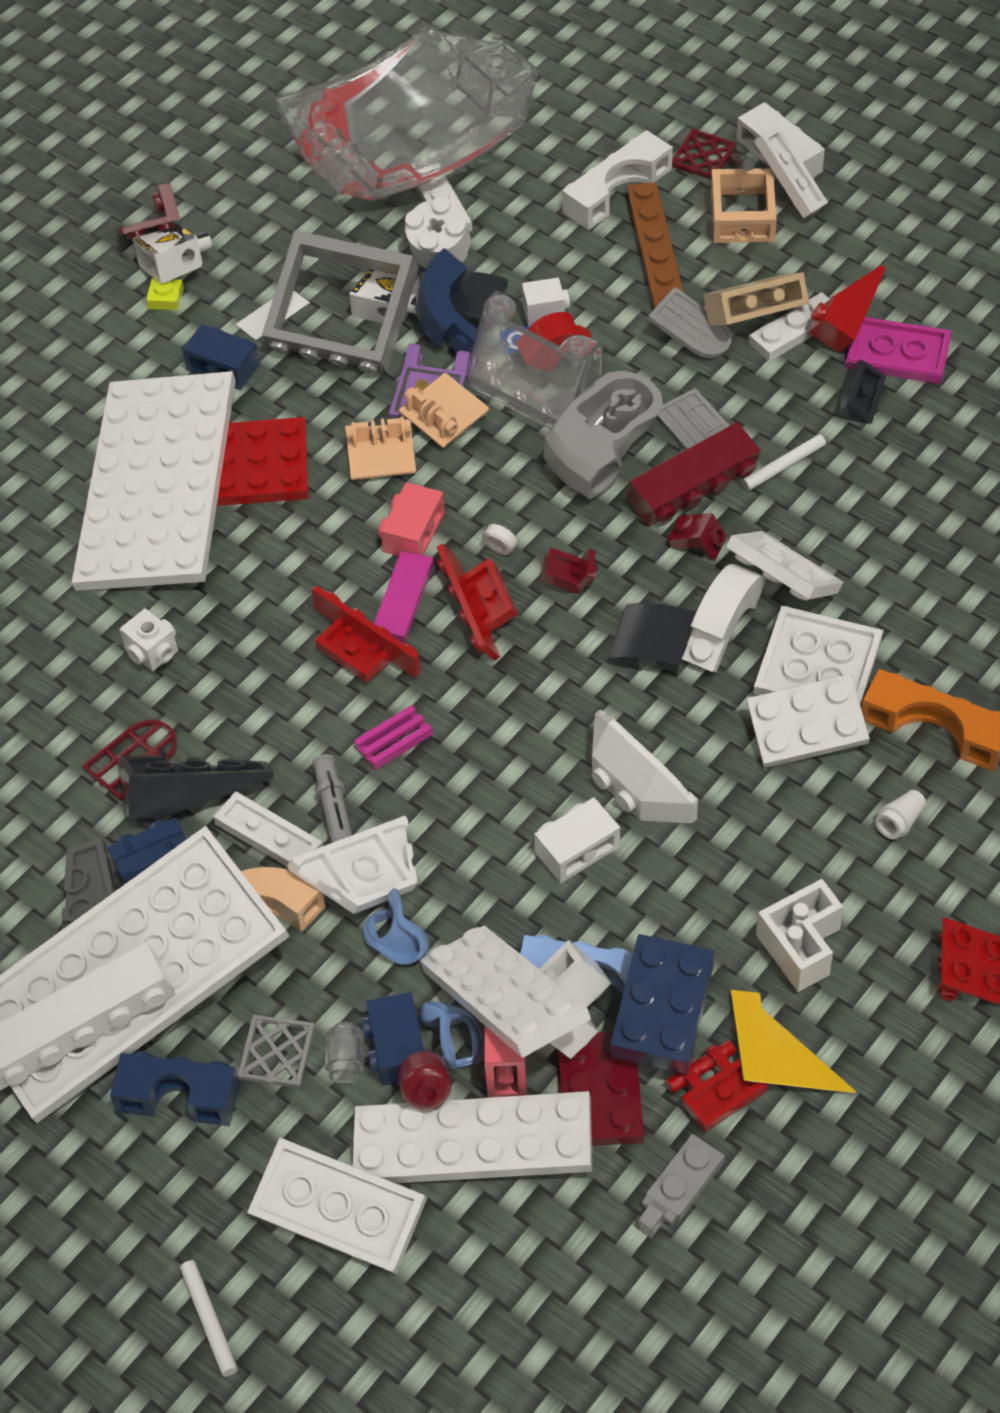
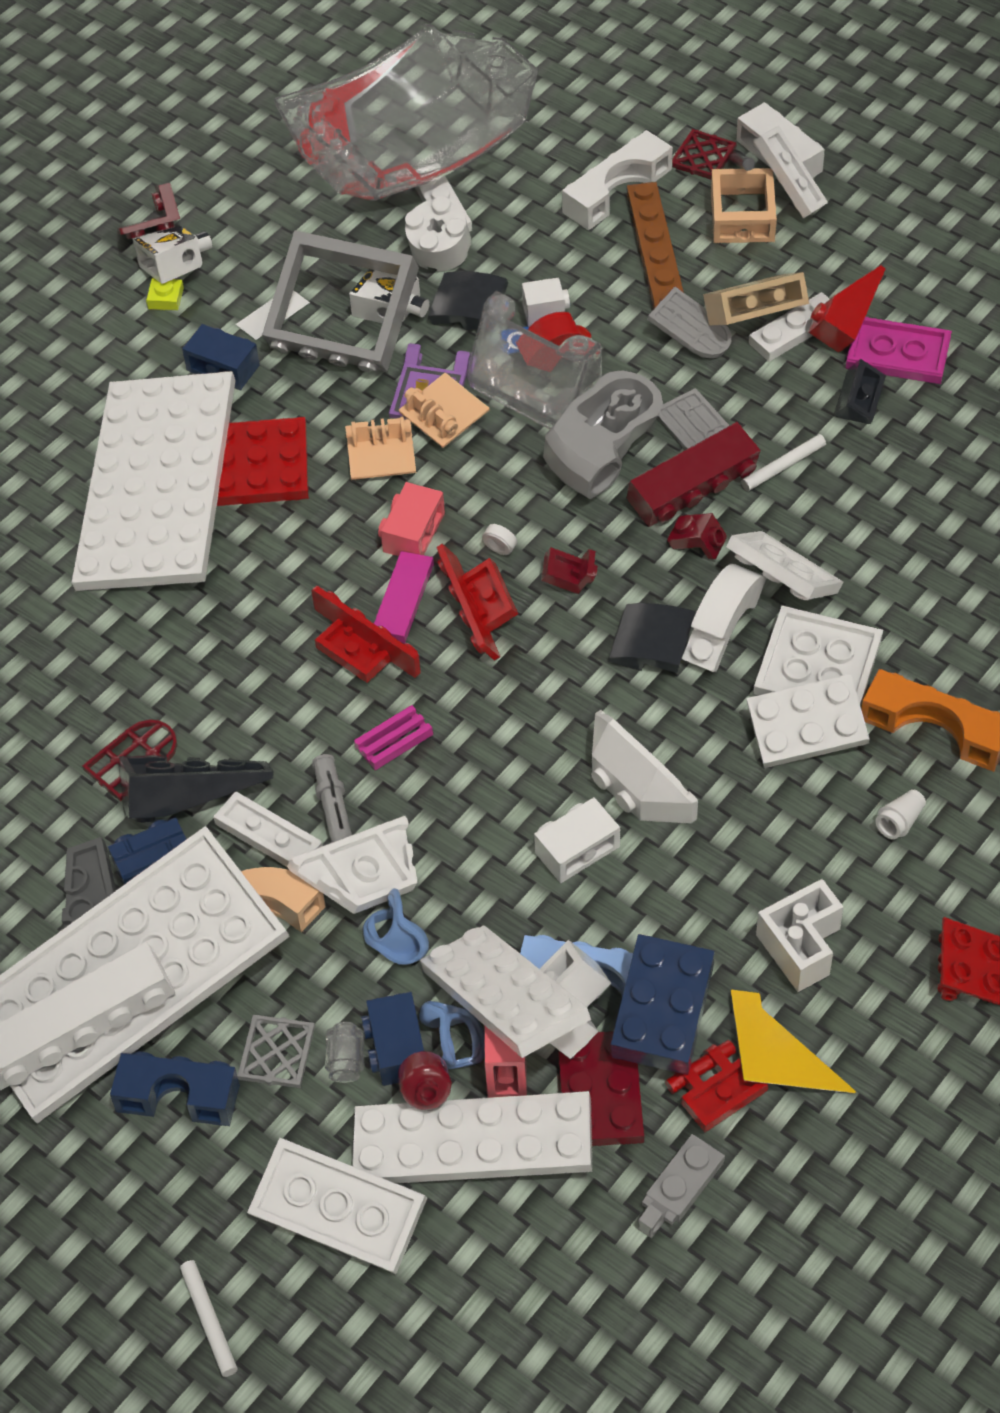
(149, 639): white brick -> none
(434, 305): dark blue arch -> none

